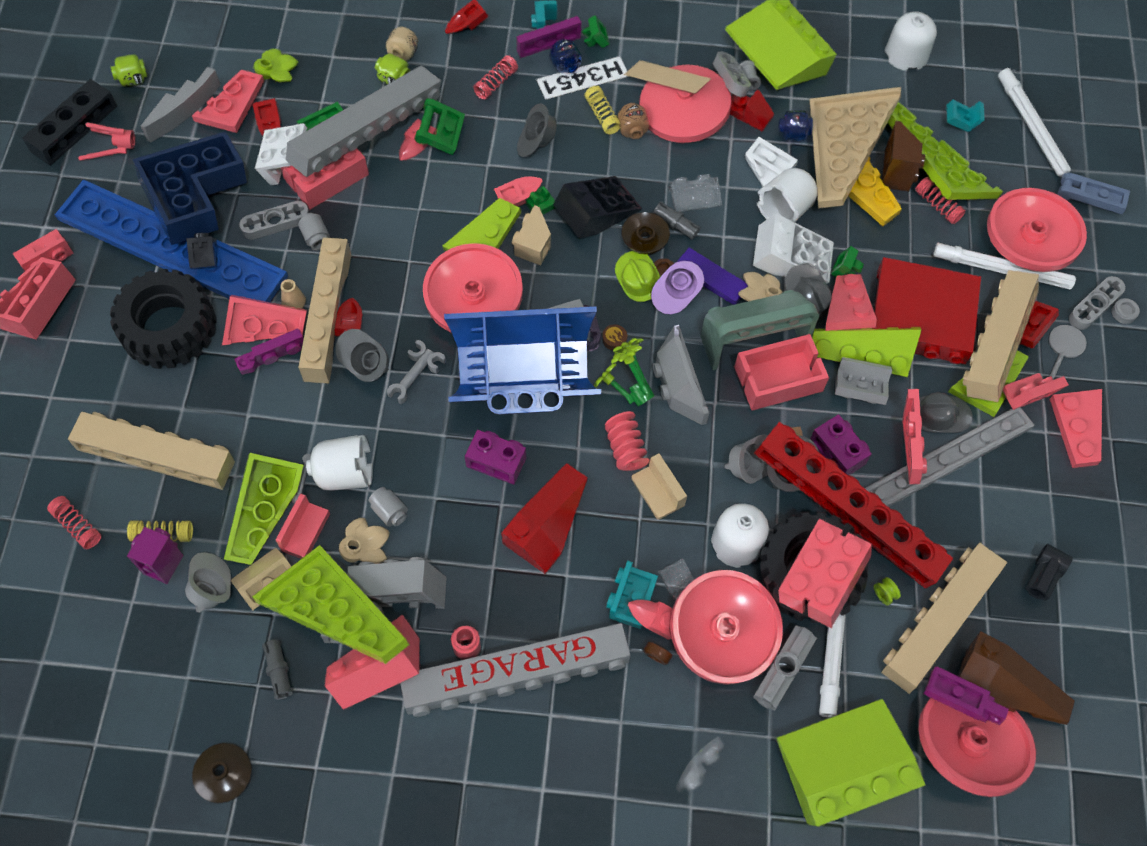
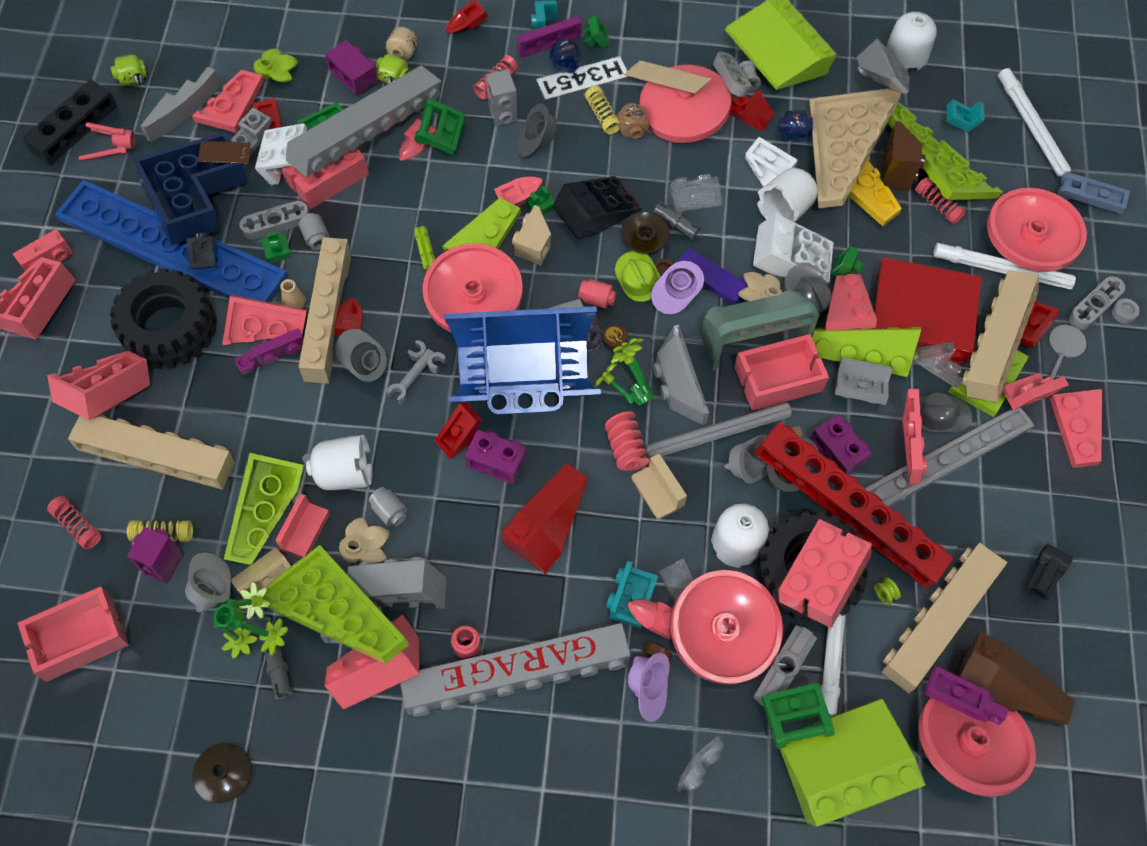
(72, 634): none -> coral piece
(101, 386): none -> coral wedge
(224, 152): none -> reddish brown sticker
(230, 617): none -> lime plant
(252, 129): none -> light grey slope
(276, 247): none -> green tile
(351, 67): none -> magenta brick
(424, 246): none -> lime axle
(458, 430): none -> red slope
(501, 97): none -> light grey brick
(597, 293): none -> coral brick
(649, 683): none -> lavender piece
(719, 430): none -> light grey axle
(797, 705): none -> green plate
(883, 67): none -> light grey wedge
(935, 359): none -> clear slope

